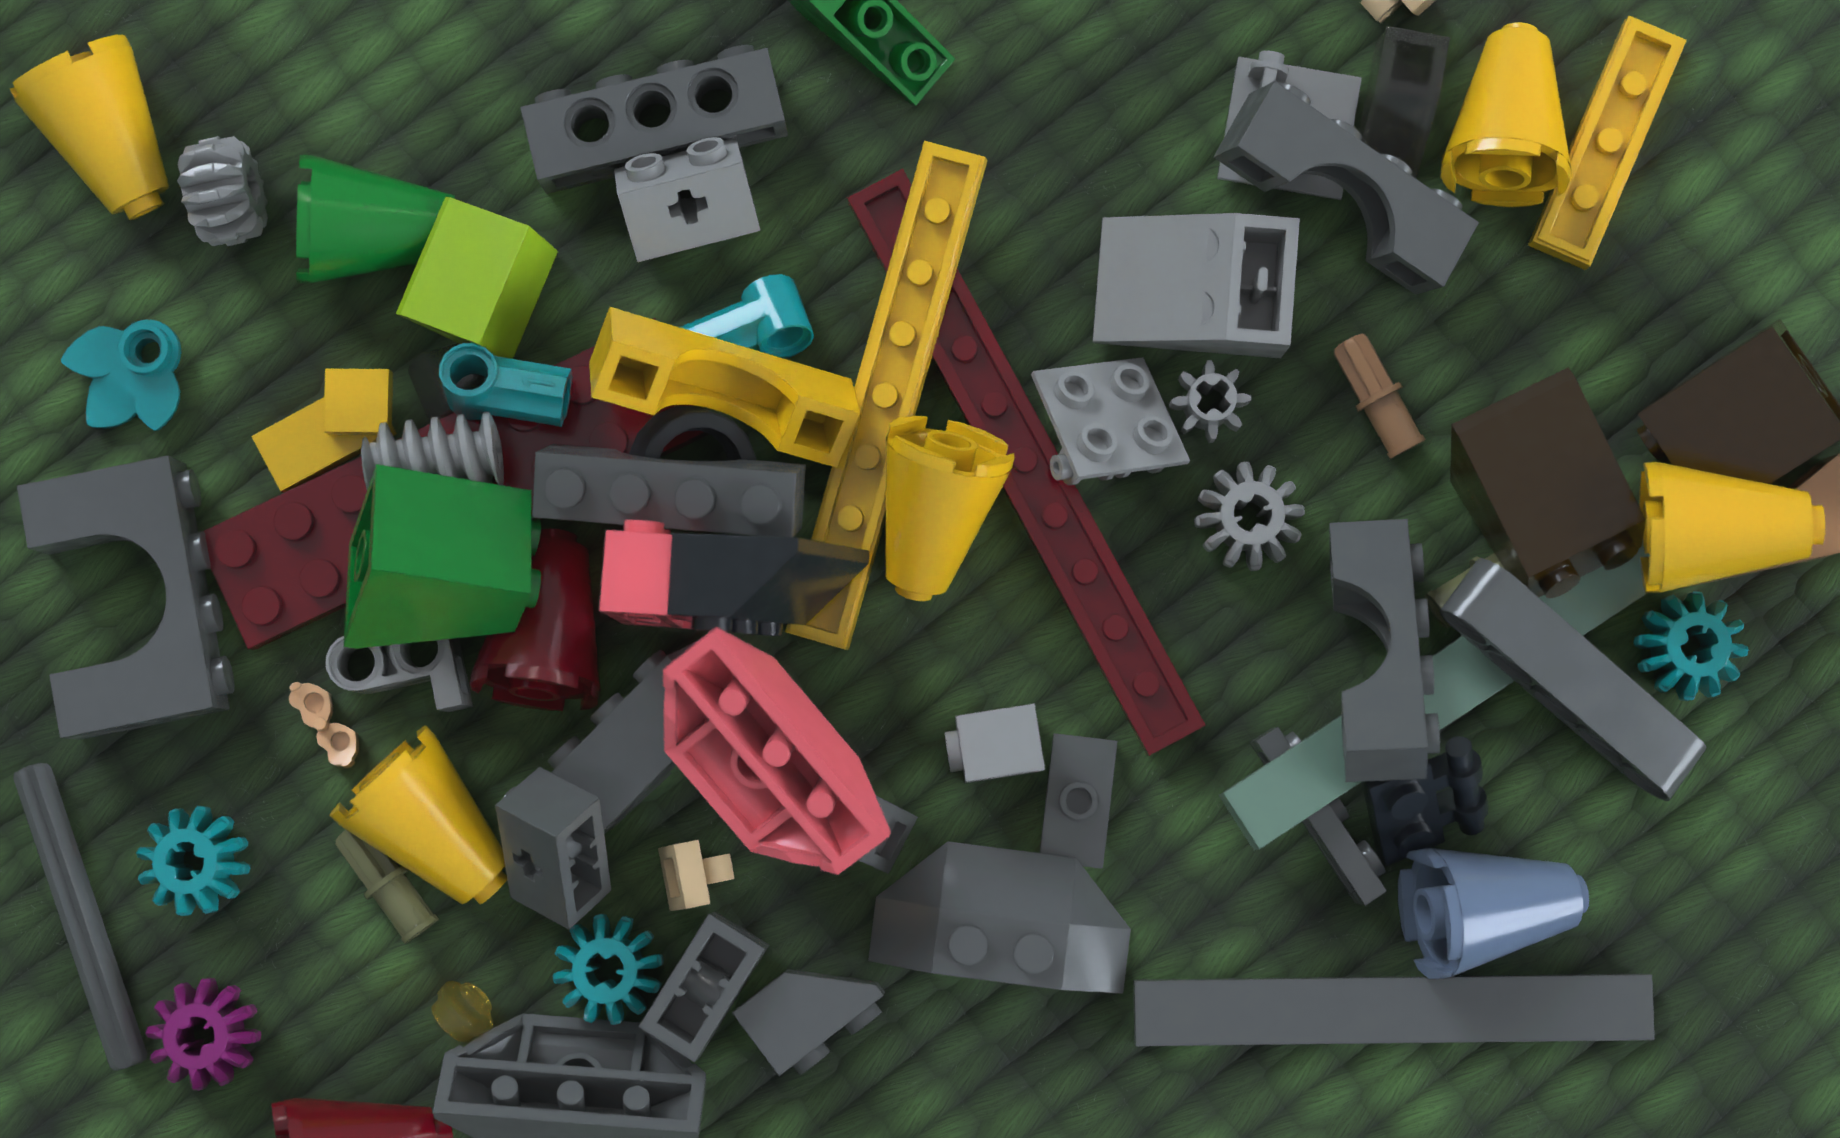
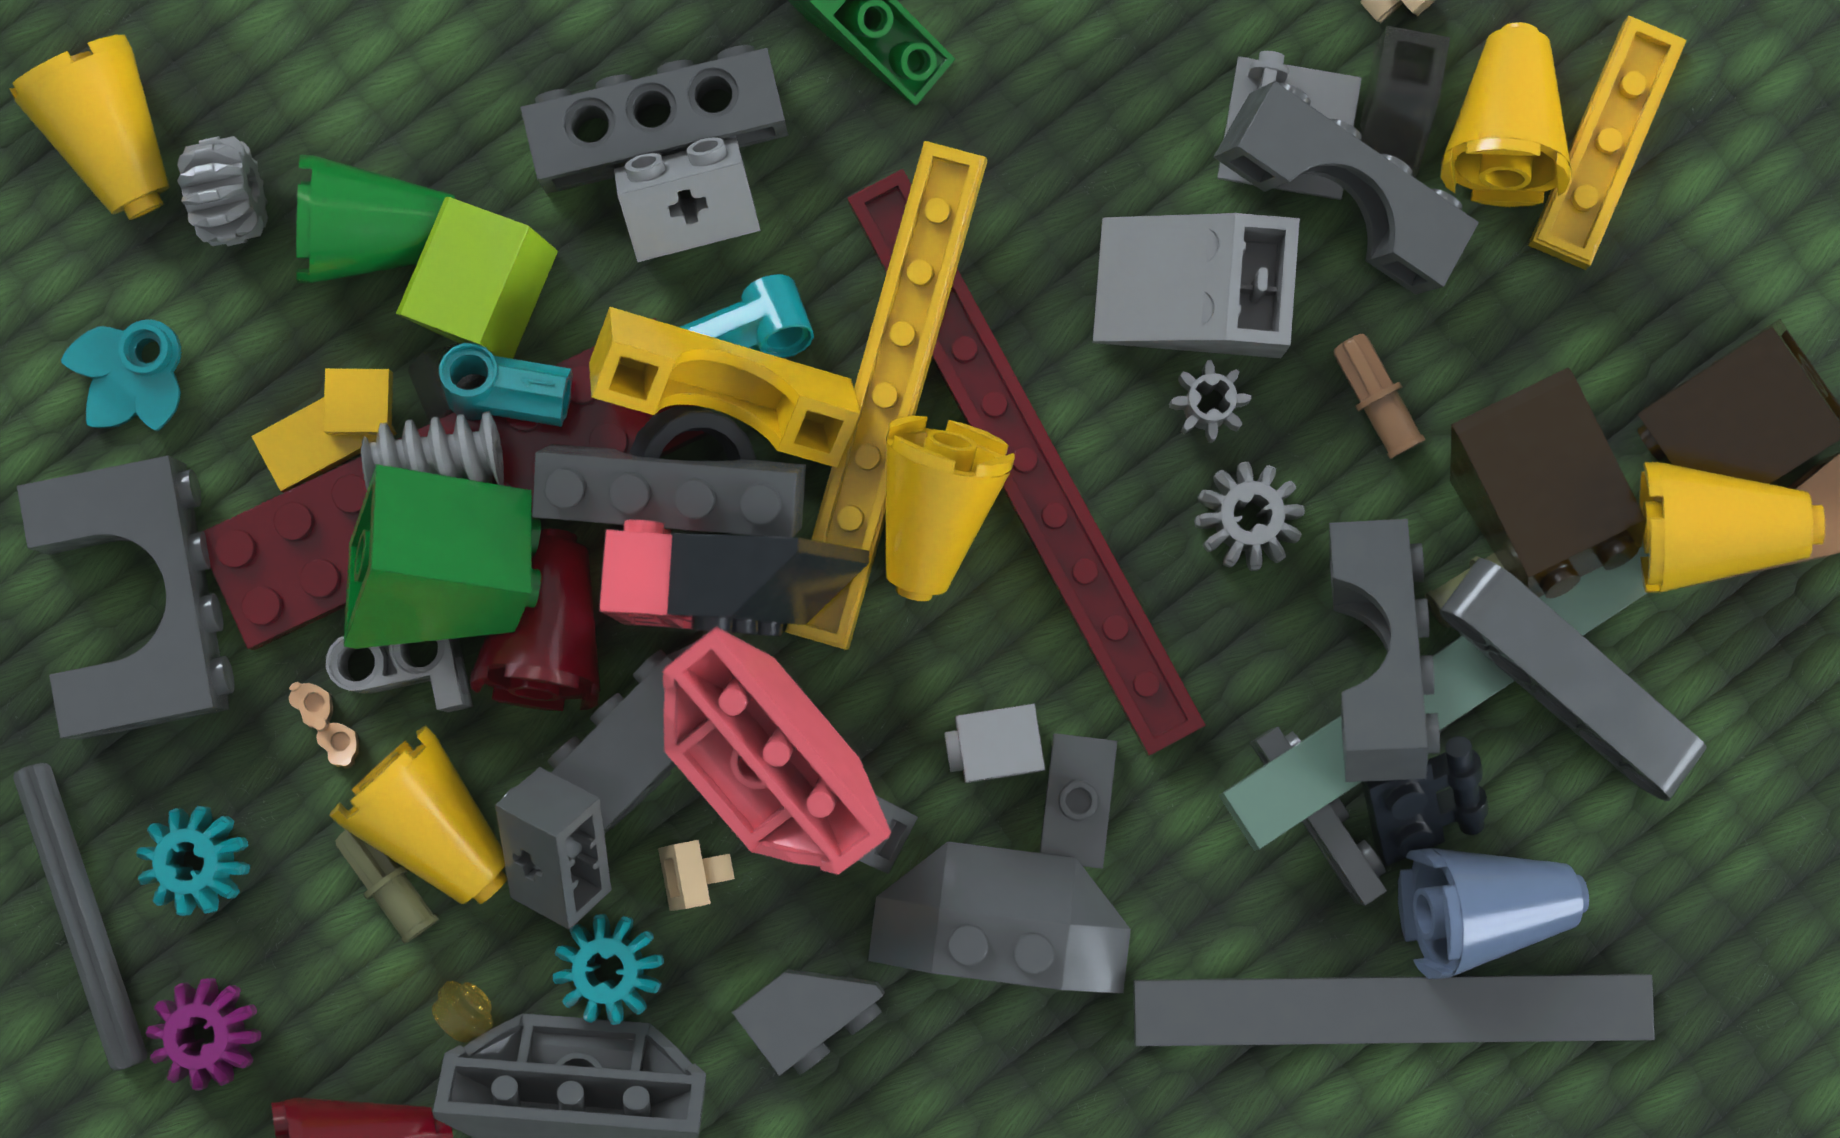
(704, 986): dark grey brick -> none
(1108, 421): light grey hinge -> none
(1707, 663): teal gear -> none

